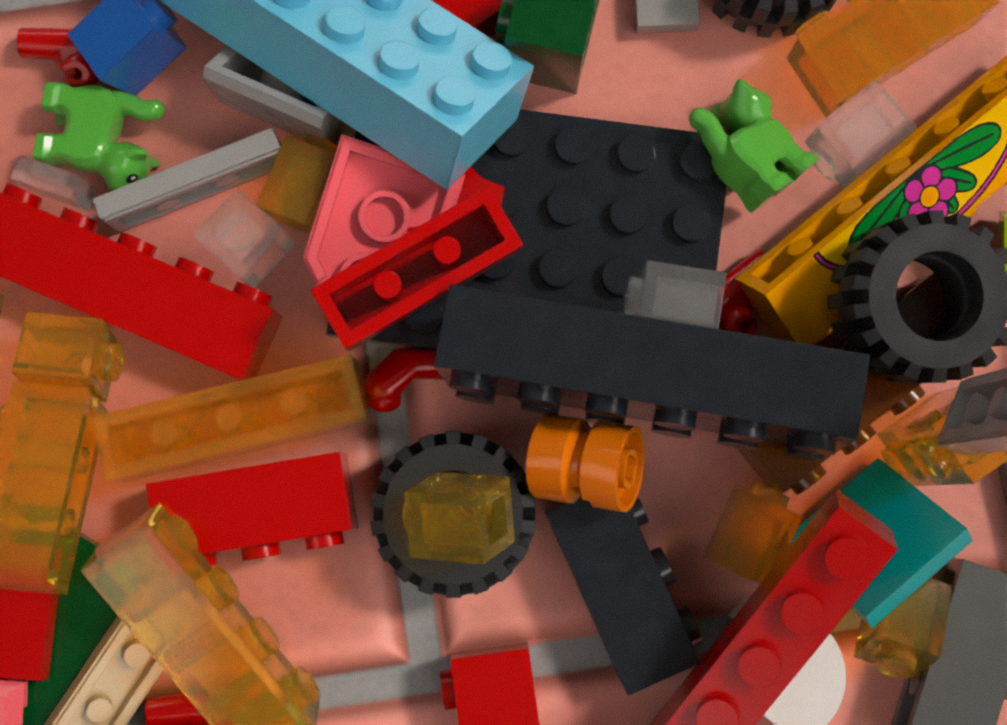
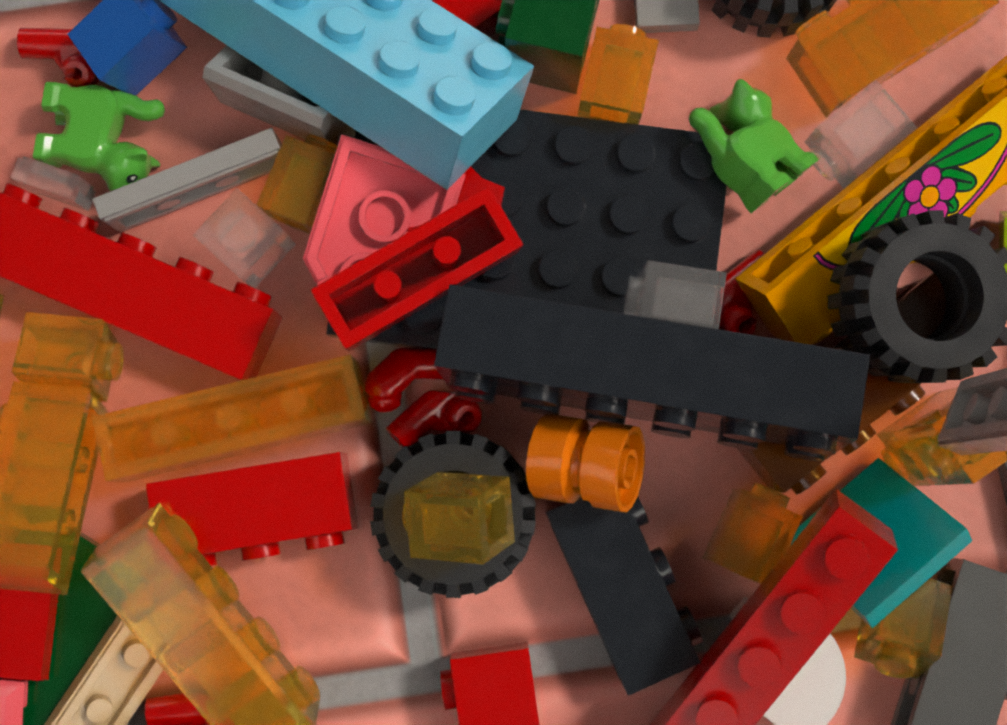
(434, 412): none -> red arm
(618, 74): none -> clear yellow brick

